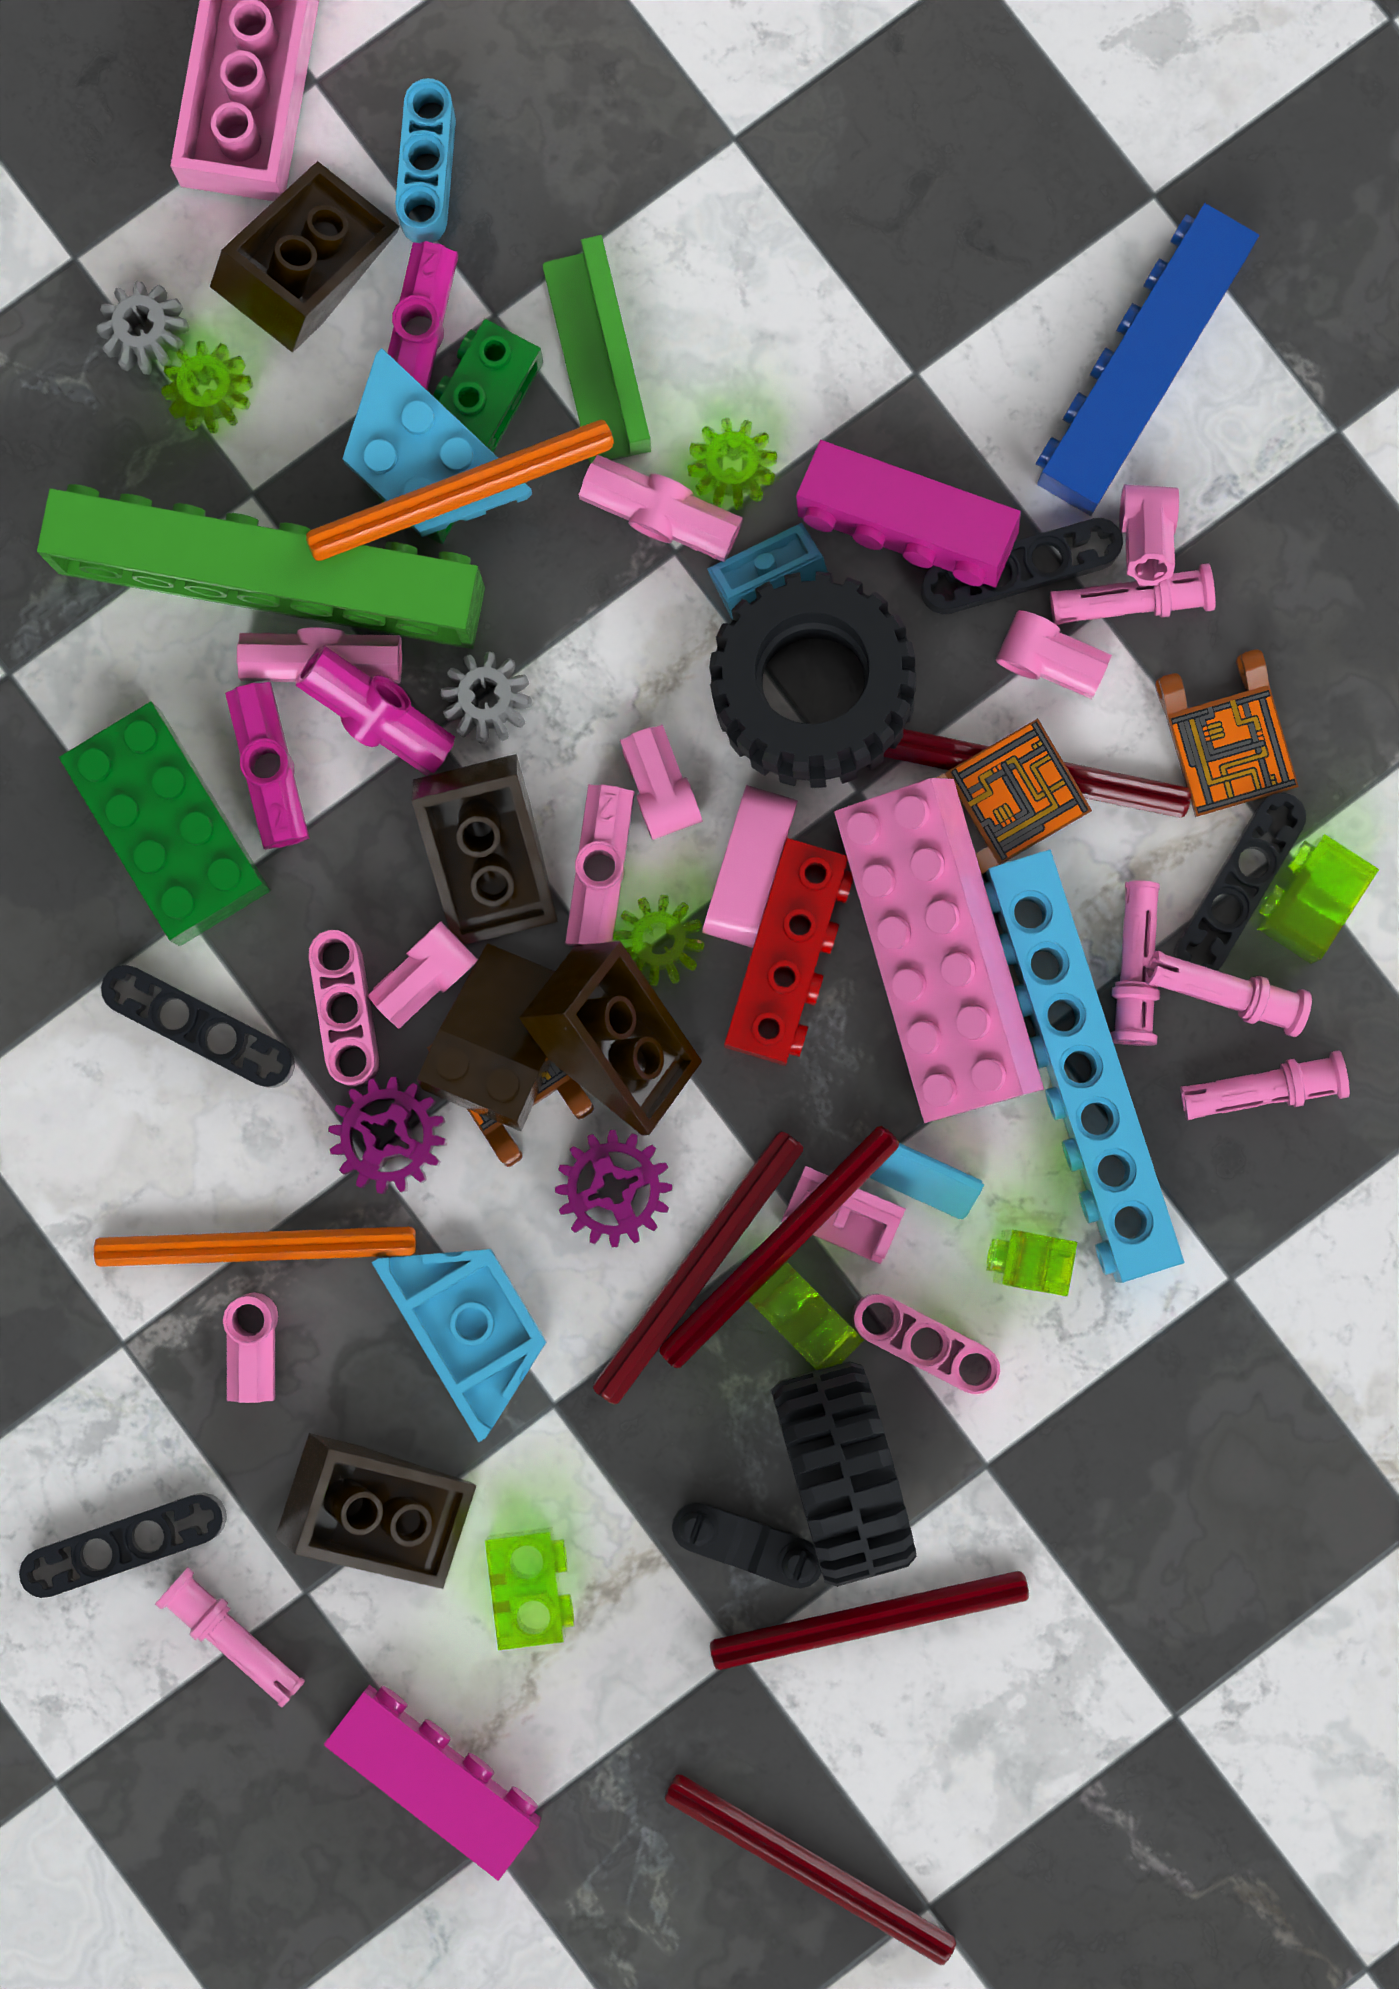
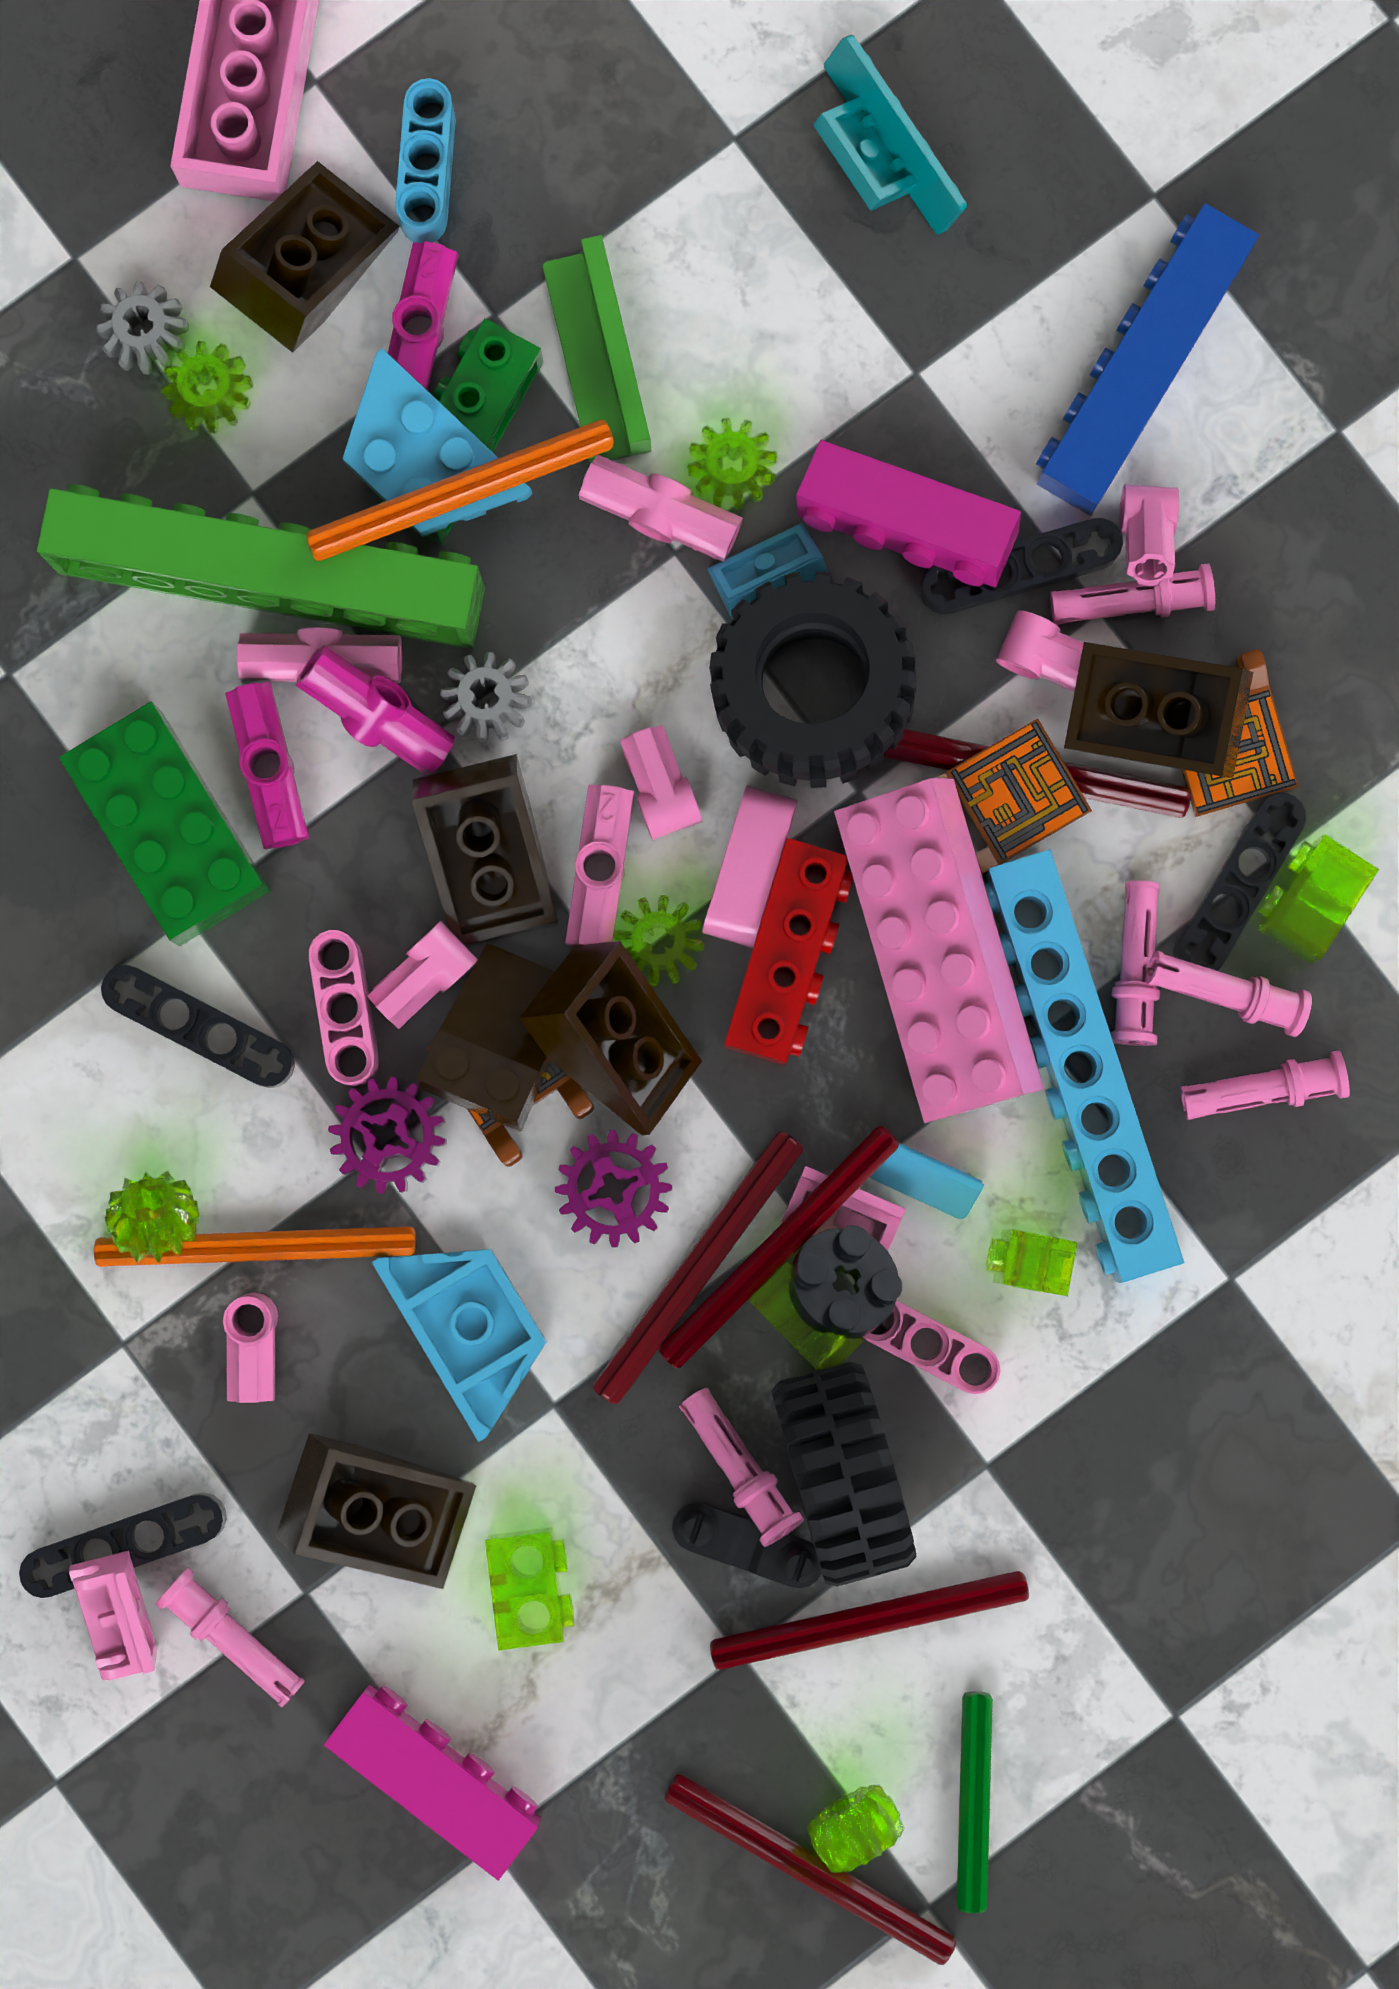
(115, 1615): none -> bright pink hinge
(152, 1216): none -> clear neon green gear
(754, 1488): none -> bright pink pin
(854, 1254): none -> black plate
(855, 1828): none -> clear neon green gear
(881, 144): none -> teal bracket
(974, 1802): none -> green axle
(1158, 709): none -> dark brown slope

